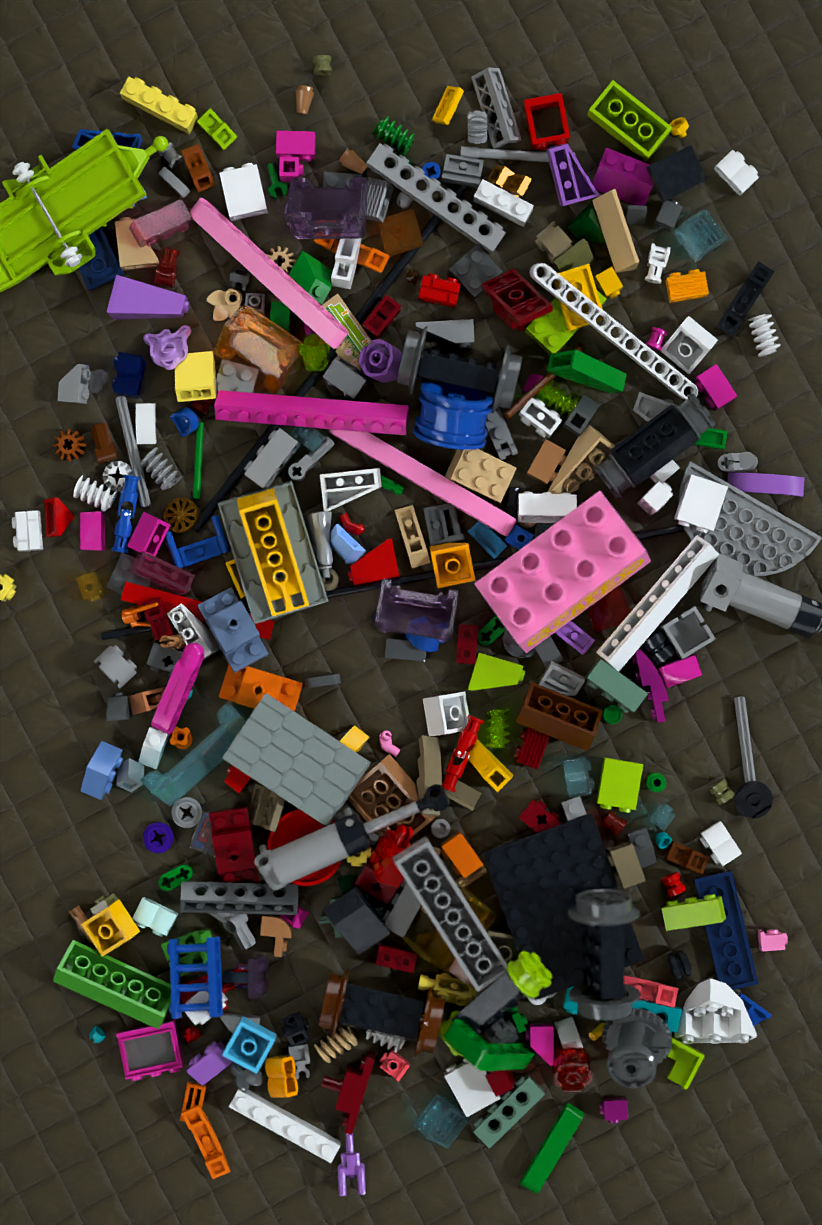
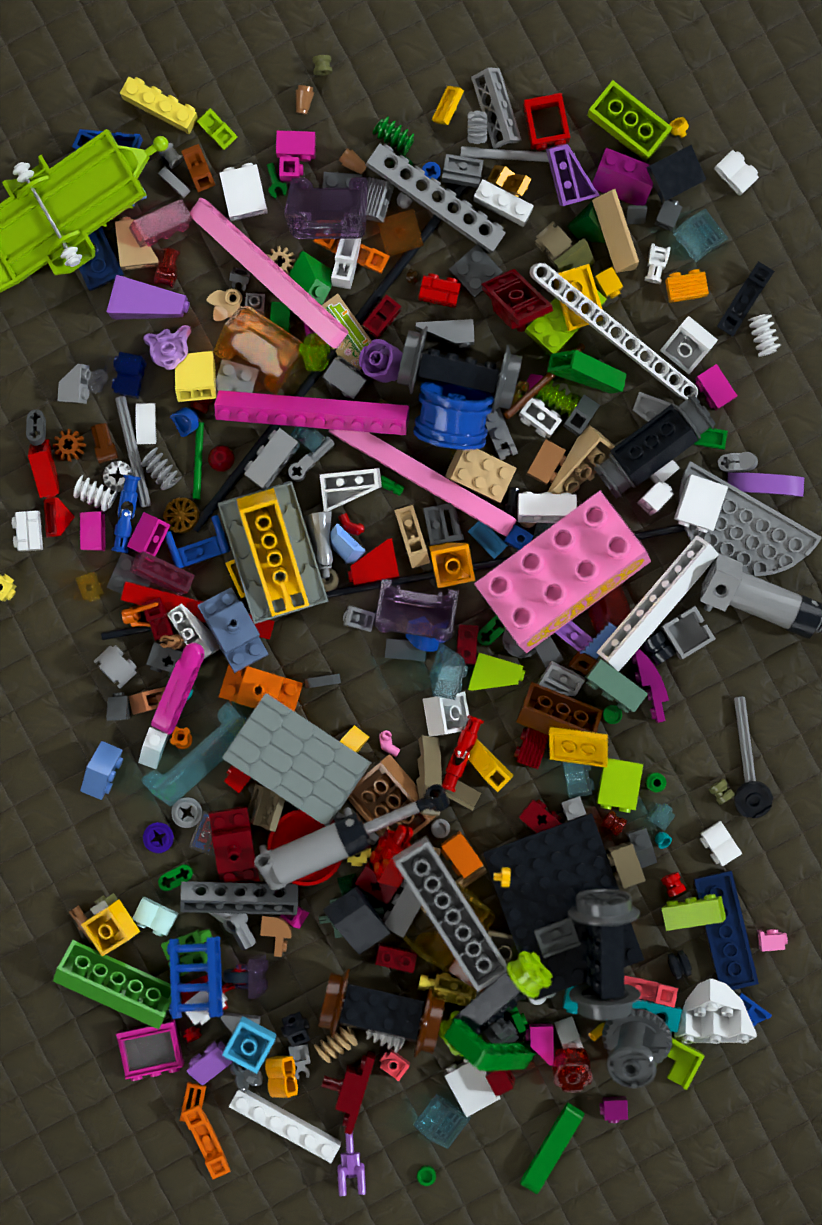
(40, 427): none -> dark grey beam
(44, 469): none -> red slope
(97, 1034): teal hinge -> none
(130, 775): light grey panel -> none
(221, 458): none -> dark red brick
(358, 618): none -> light grey slope
(426, 1175): none -> green tile
(447, 673): none -> clear light blue slope
(491, 1135): sand green brick -> none
(497, 728): clear neon green piece -> none
(504, 877): none -> yellow tile
(520, 386): none -> clear yellow arm
(557, 937): none -> dark grey plate
(578, 747): none -> yellow tile
(589, 654): none -> piece
(656, 338): dark pink bush -> none
(680, 671): dark pink piece -> none
(687, 857): reddish brown slope -> none

